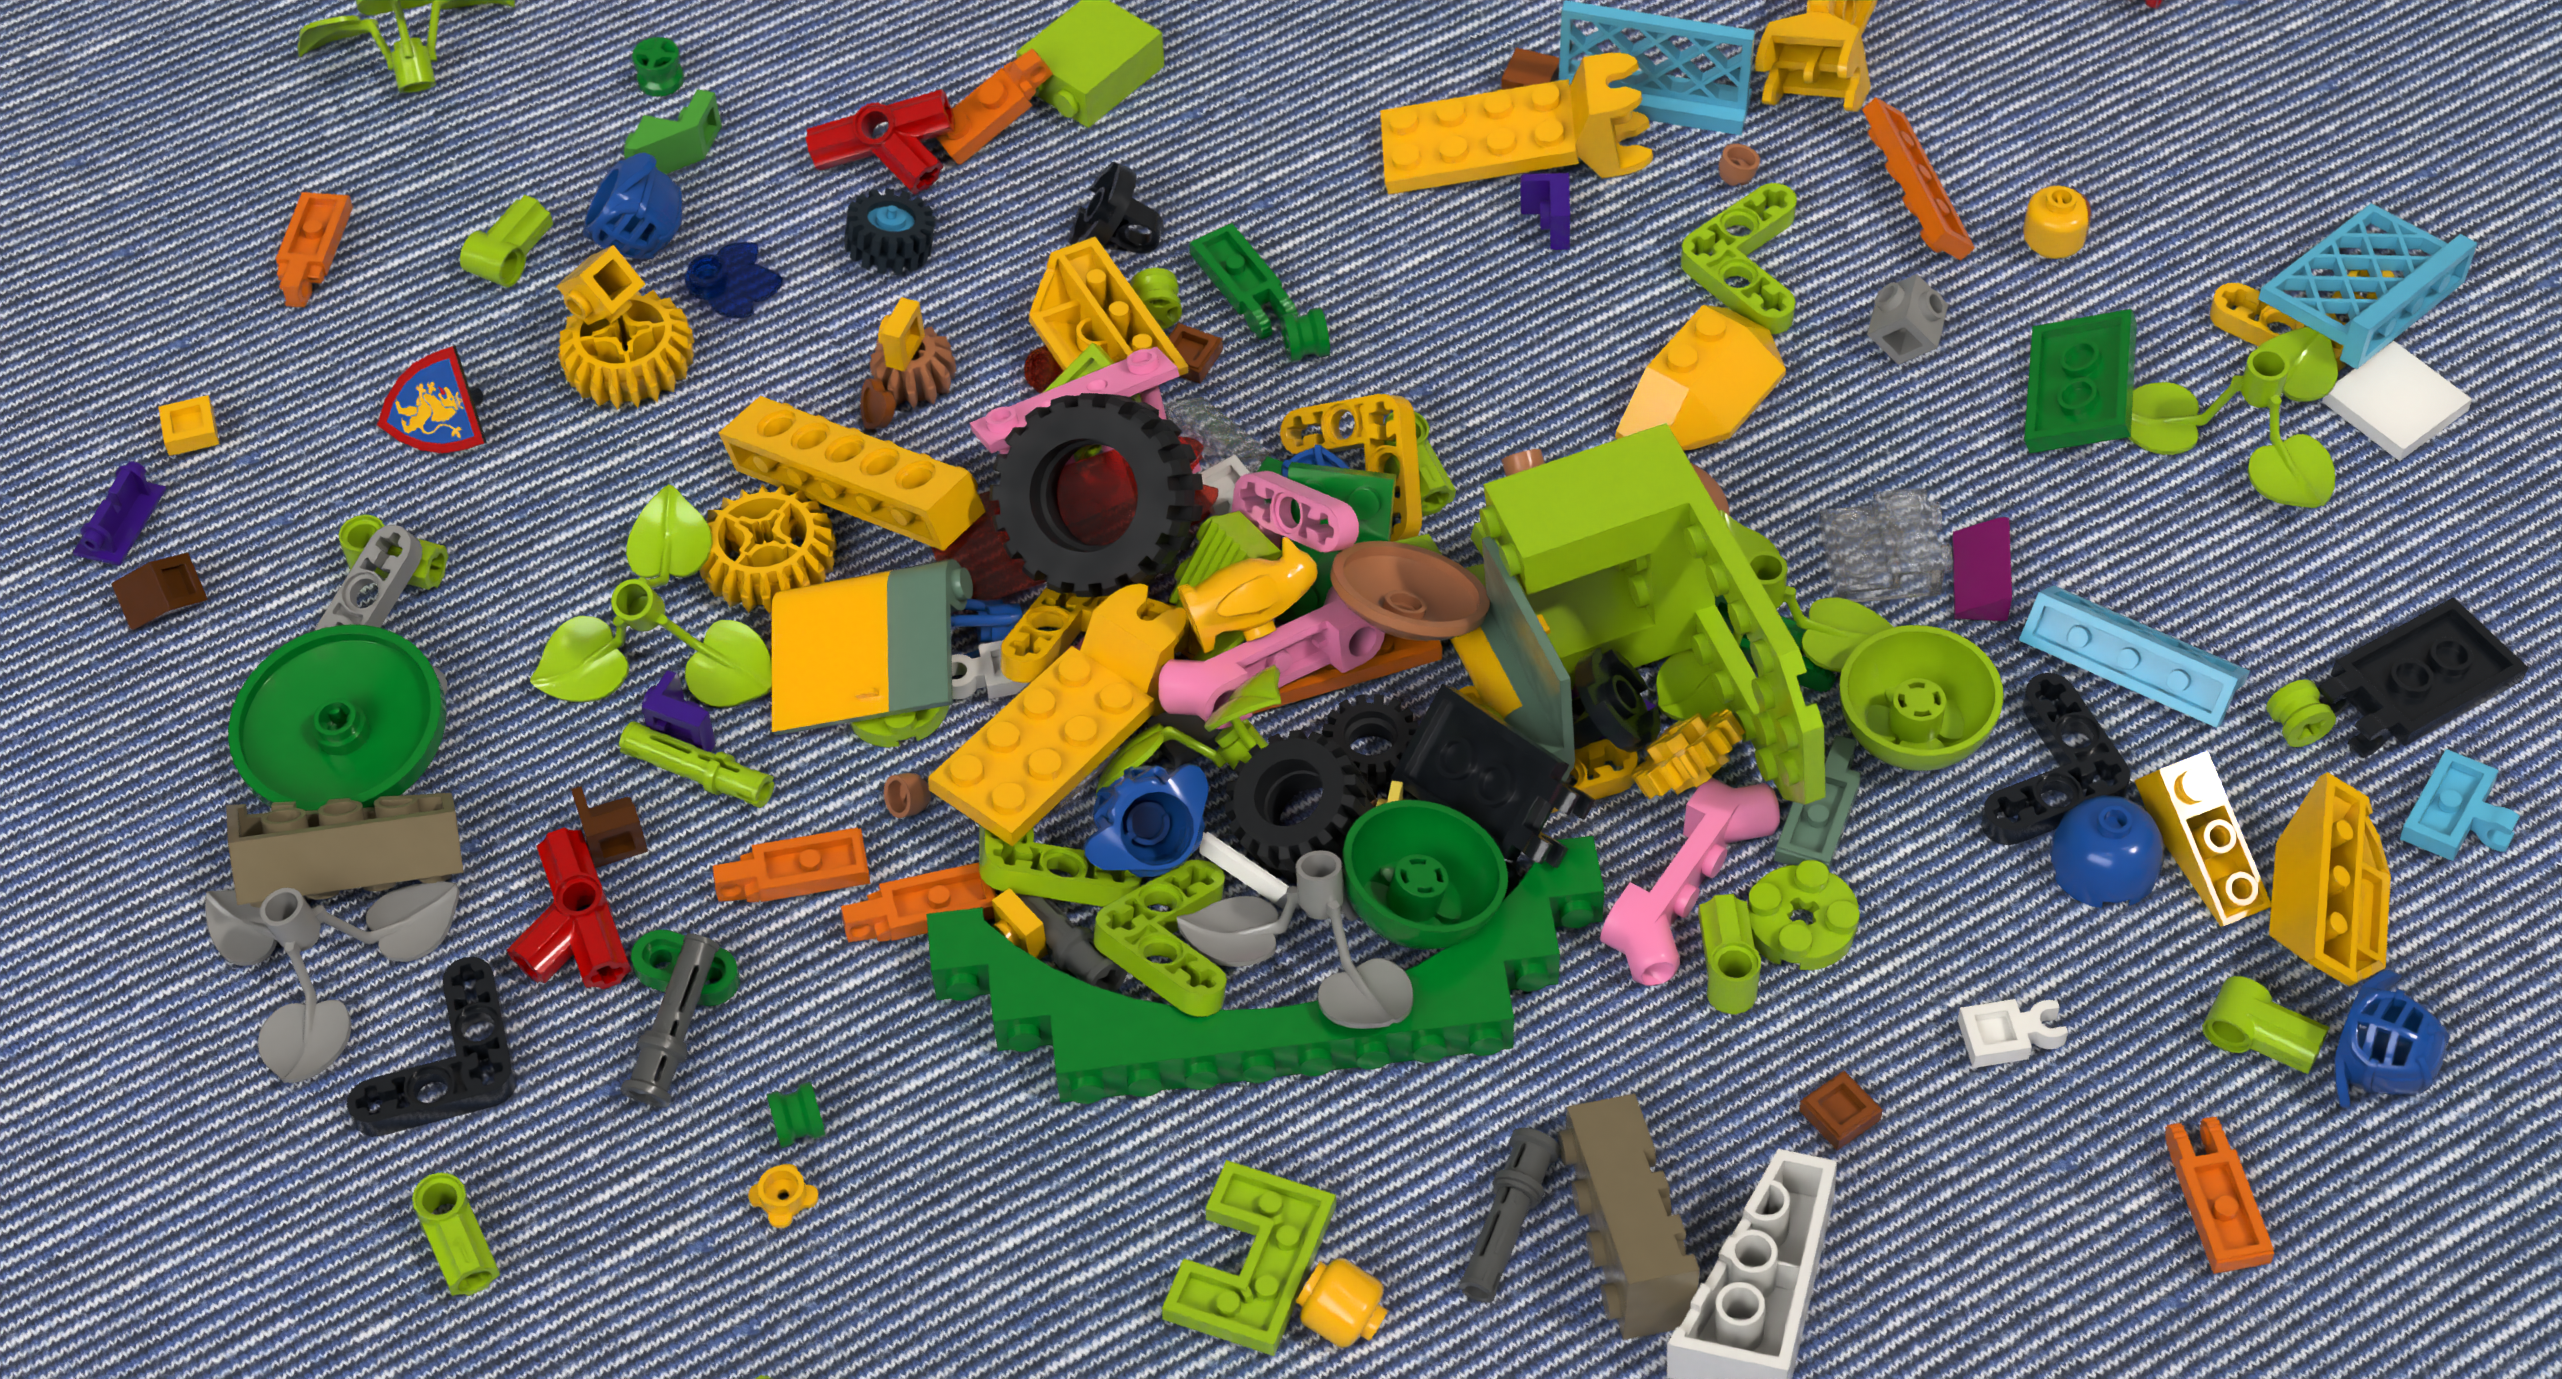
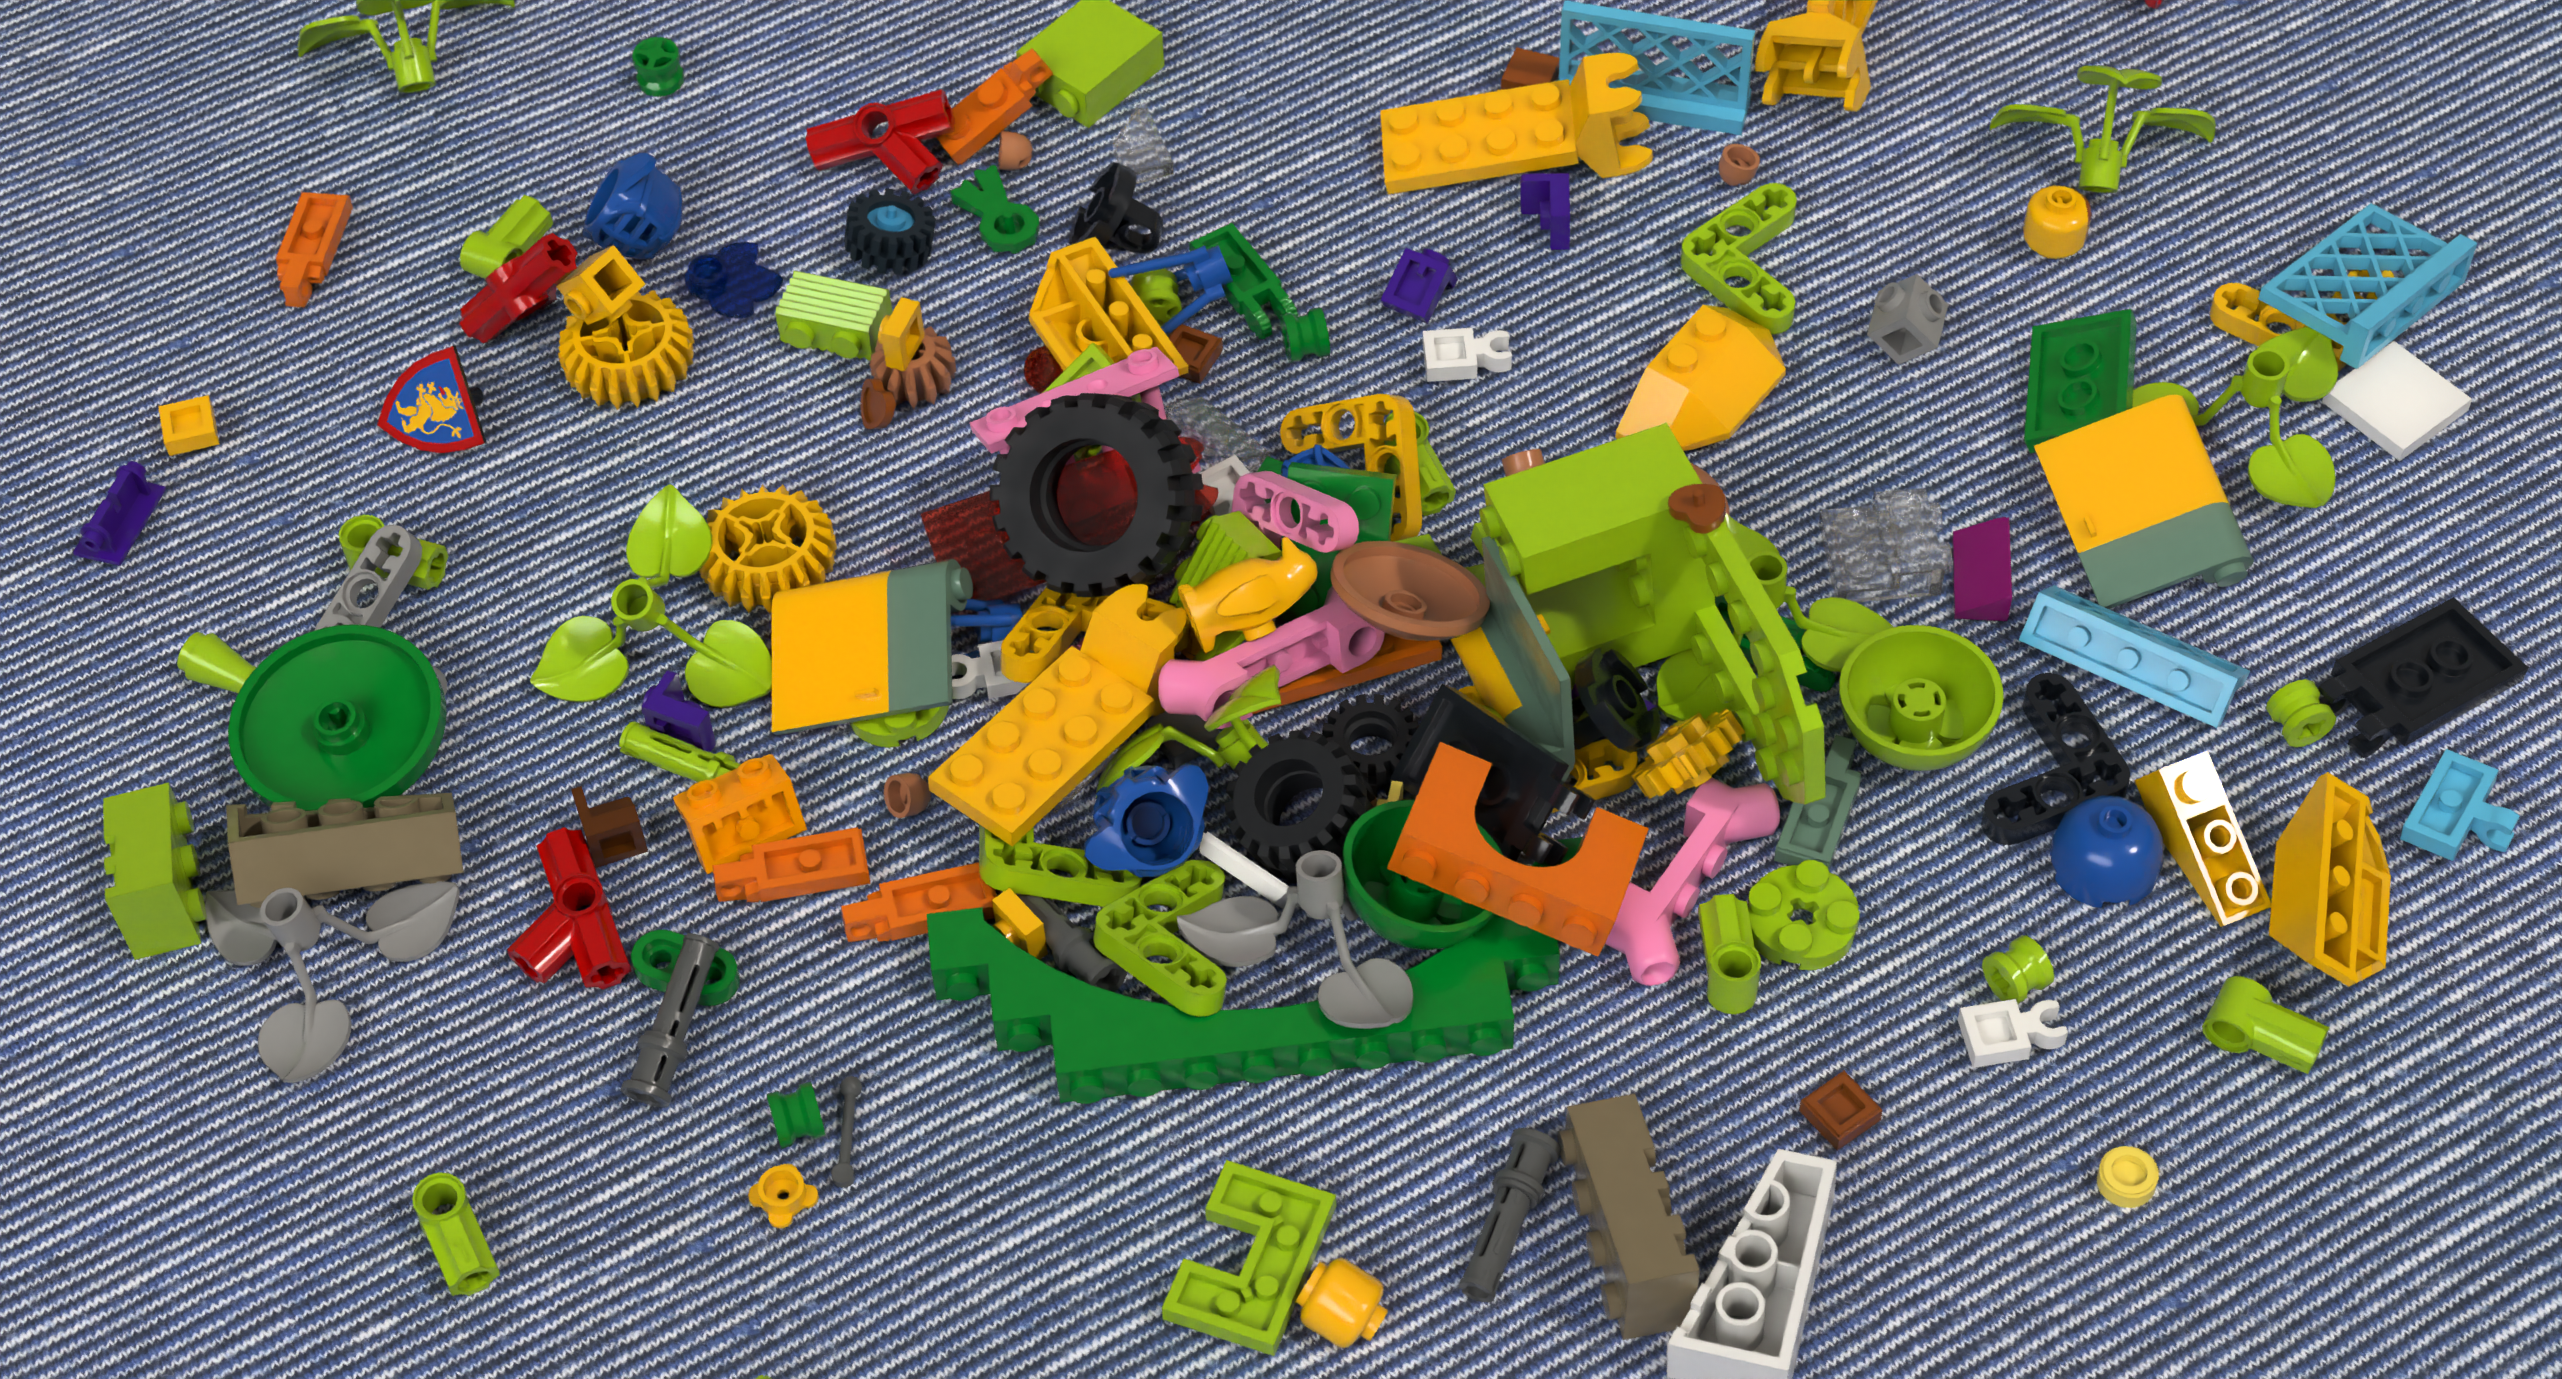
(152, 871): none -> lime wedge
(159, 590): reddish brown panel -> none
(213, 662): none -> lime cone
(459, 1073): black beam -> none
(519, 288): none -> red piece
(679, 142): bright green slope -> none
(740, 810): none -> light orange bracket
(832, 315): none -> lime brick
(843, 1173): none -> dark grey hinge
(853, 472): yellow brick -> none
(1003, 224): none -> green piece
(1014, 151): none -> nougat hinge
(1142, 147): none -> clear tile
(1203, 268): none -> blue plant
(1418, 283): none -> dark purple bracket
(1457, 354): none -> white plate
(1564, 901): none -> orange arch
(1699, 506): none -> dark orange piece
(1921, 185): orange plate -> none
(2018, 970): none -> lime wheel
(2102, 159): none -> lime plant
(2127, 1176): none -> light yellow tile
(2144, 503): none -> yellow door
(2219, 1199): orange hinge -> none
(2388, 1043): blue piece -> none

